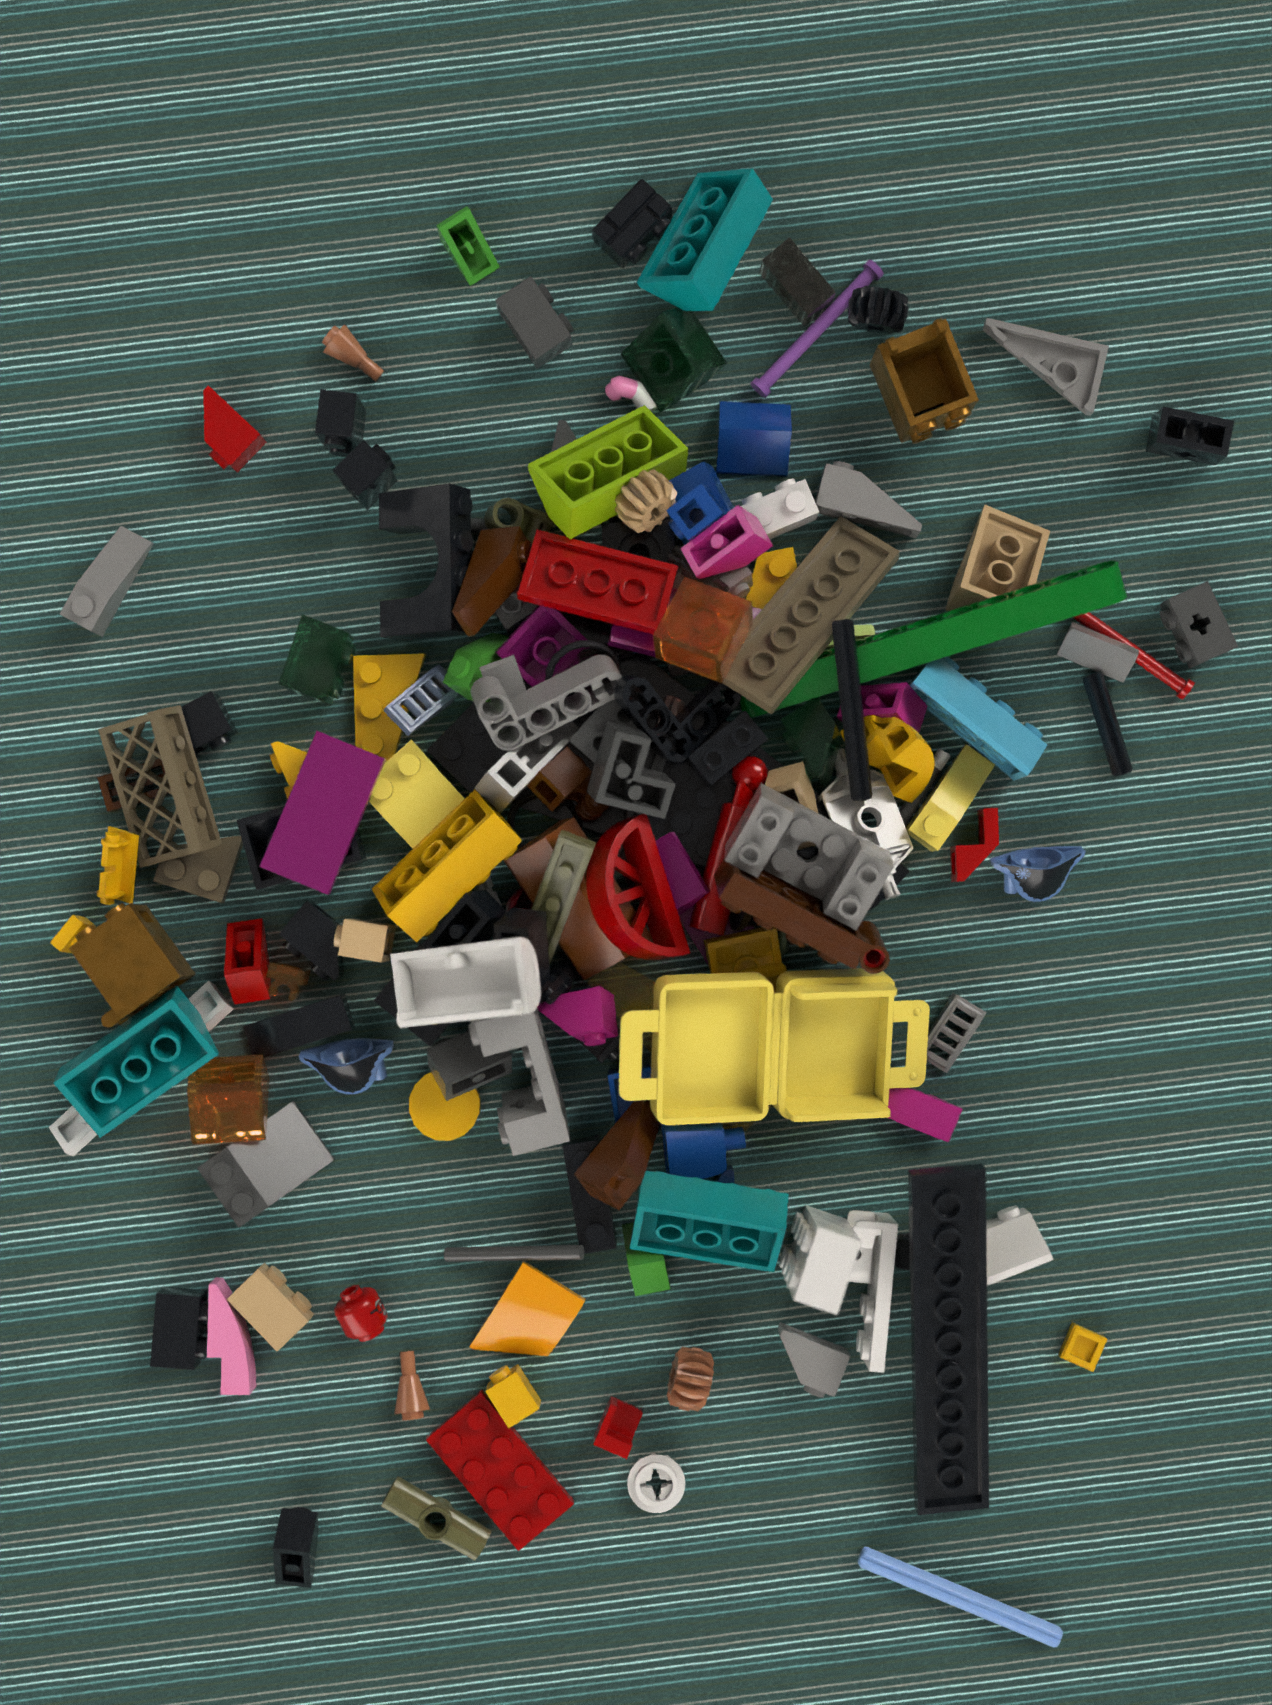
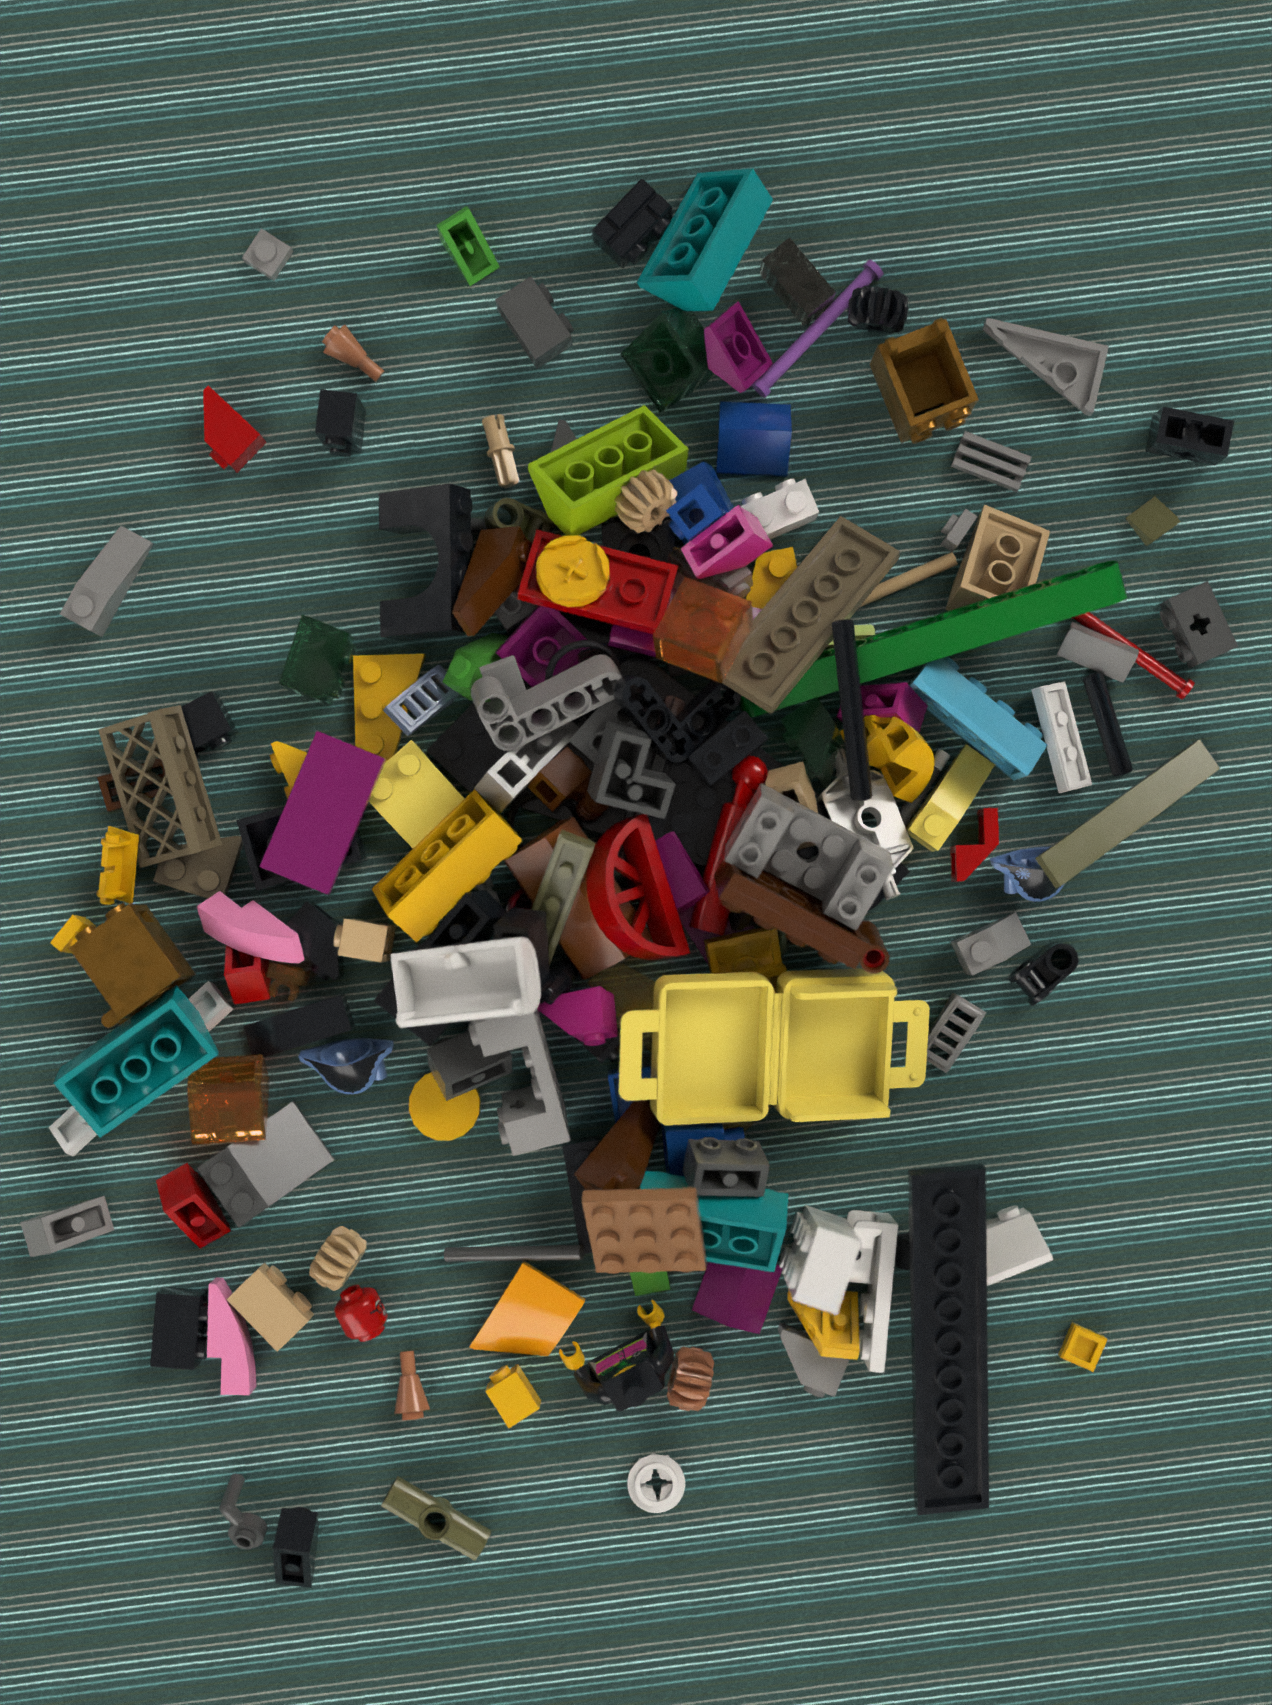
(67, 1226): none -> light grey slope
(192, 1205): none -> red slope
(246, 1528): none -> dark grey plate
(249, 929): none -> bright pink slope
(267, 254): none -> light grey plate
(337, 1258): none -> tan gear
(366, 473): black brick -> none
(500, 450): none -> tan axle
(500, 1470): red plate -> none
(572, 571): none -> yellow tile
(617, 1427): red panel -> none
(629, 389): bright pink arm -> none
(629, 1370): none -> black torso
(645, 1230): none -> medium nougat plate
(726, 1167): none -> dark grey brick
(735, 349): none -> magenta slope
(736, 1295): none -> magenta slope
(831, 1333): none -> yellow wing
(861, 501): light grey slope -> none
(911, 577): none -> tan bar
(923, 1112): dark pink slope -> none
(956, 529): none -> light grey plate
(960, 1597): light blue axle -> none
(990, 944): none -> light grey slope
(994, 448): none -> light grey tile
(1043, 973): none -> black piece
(1061, 737): none -> white tile
(1127, 814): none -> olive tile
(1152, 520): none -> olive slope

